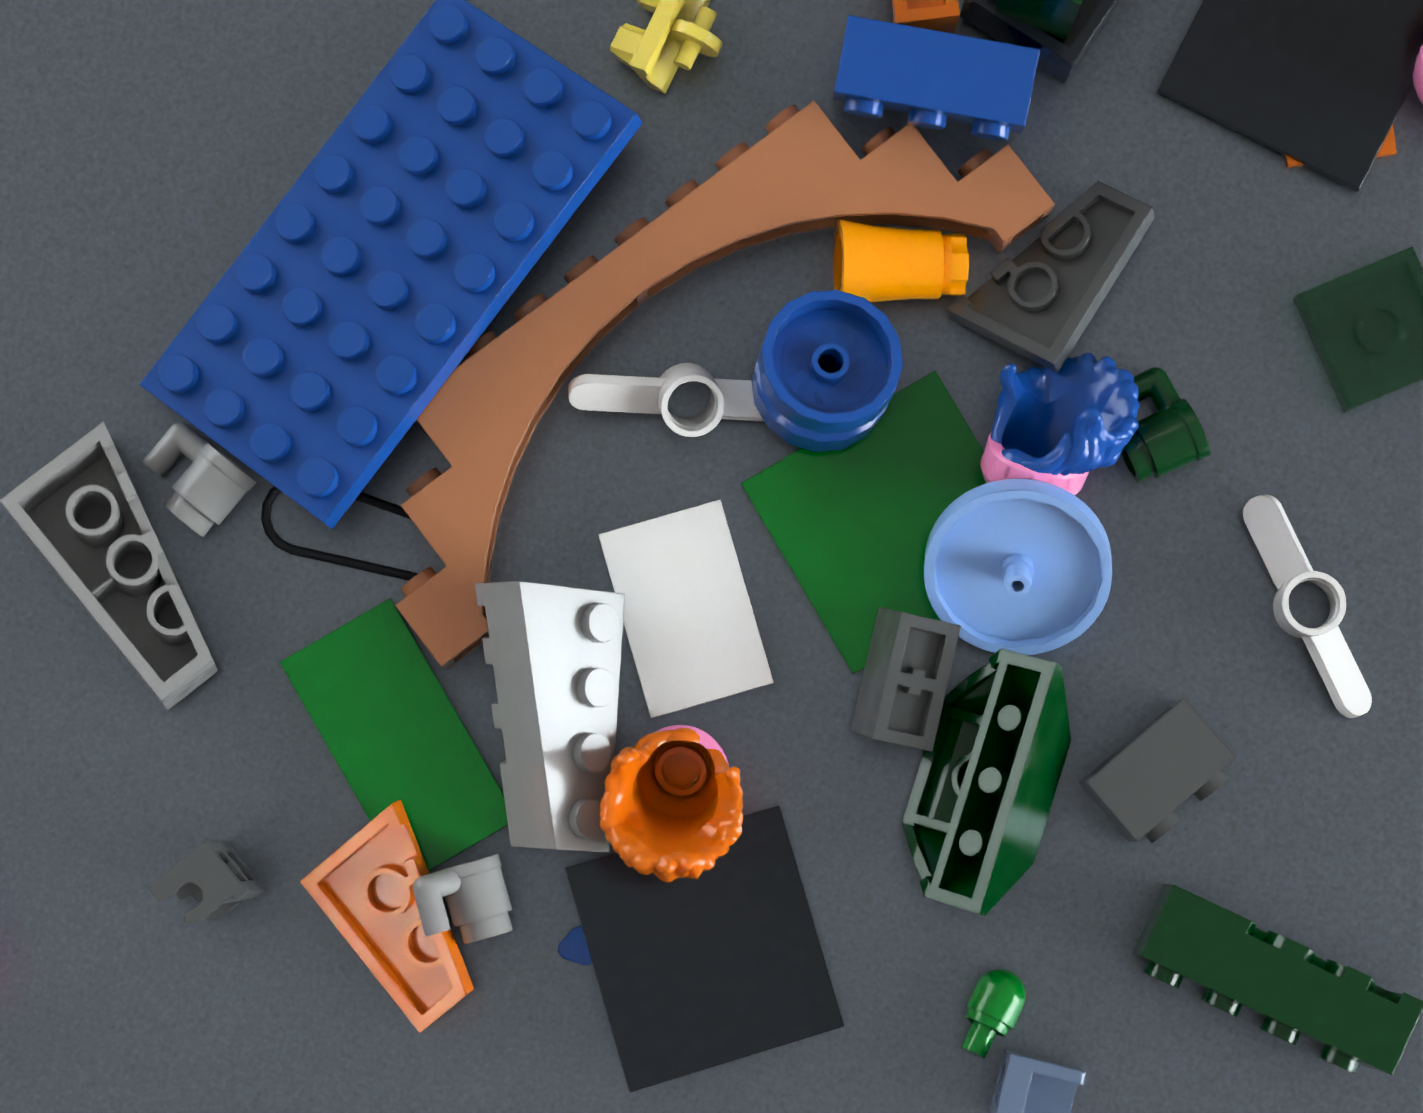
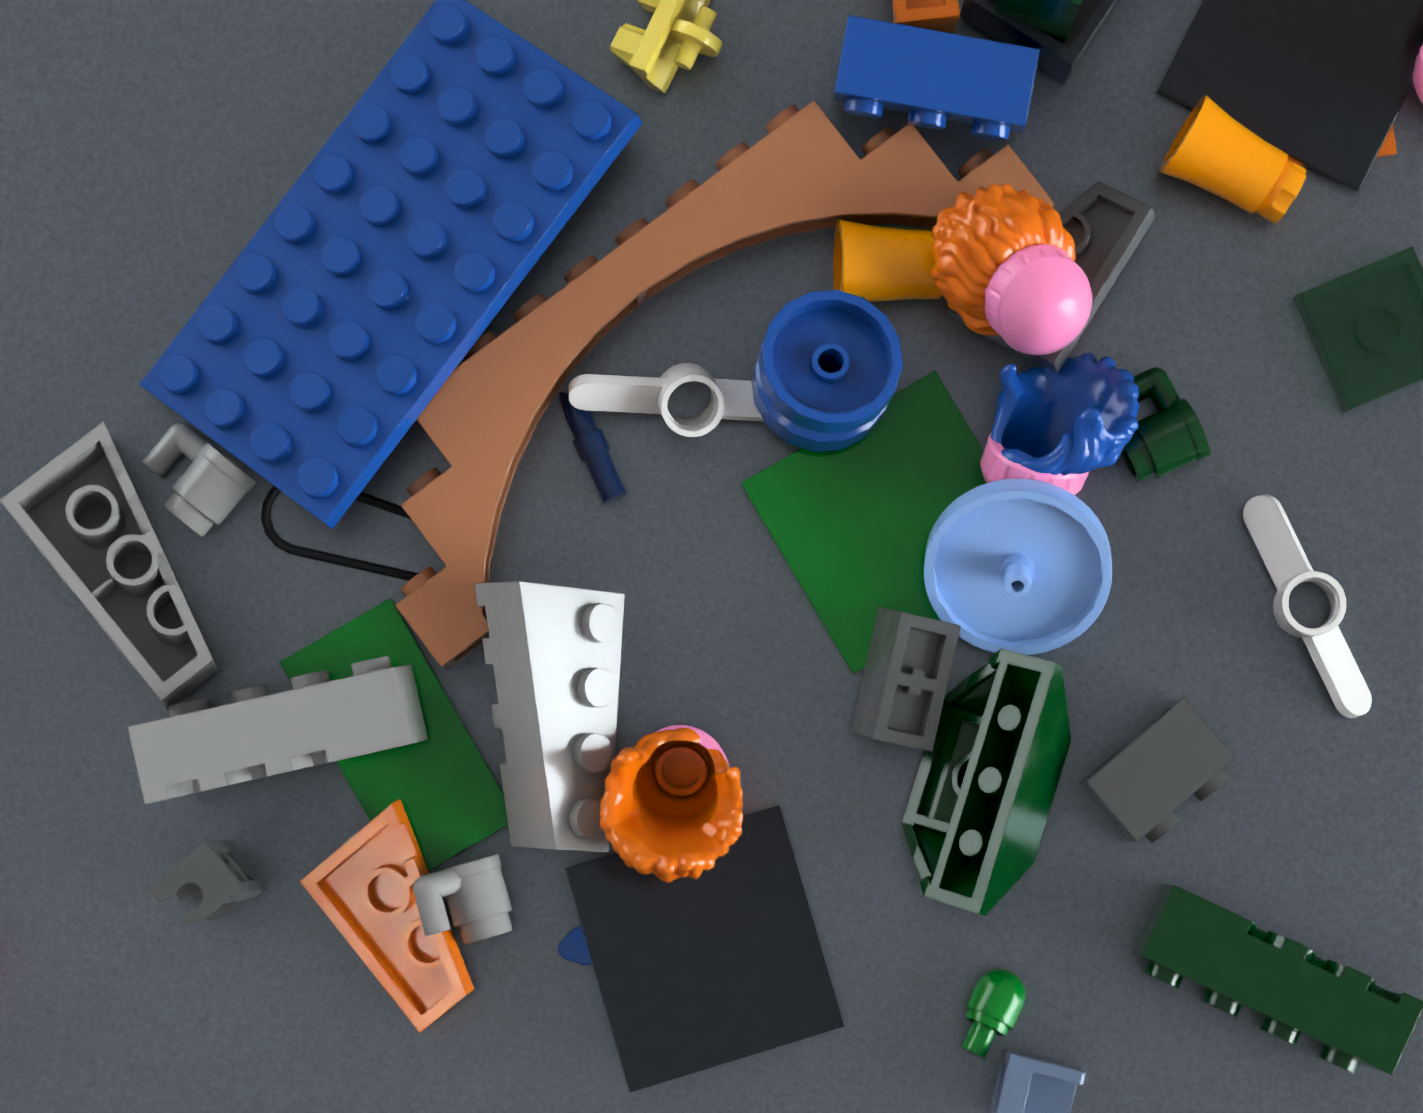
(278, 731): none -> light grey wedge
(593, 450): none -> dark blue piece
(686, 609): white tile -> none
(1011, 269): none -> hair
(1232, 162): none -> light orange plant

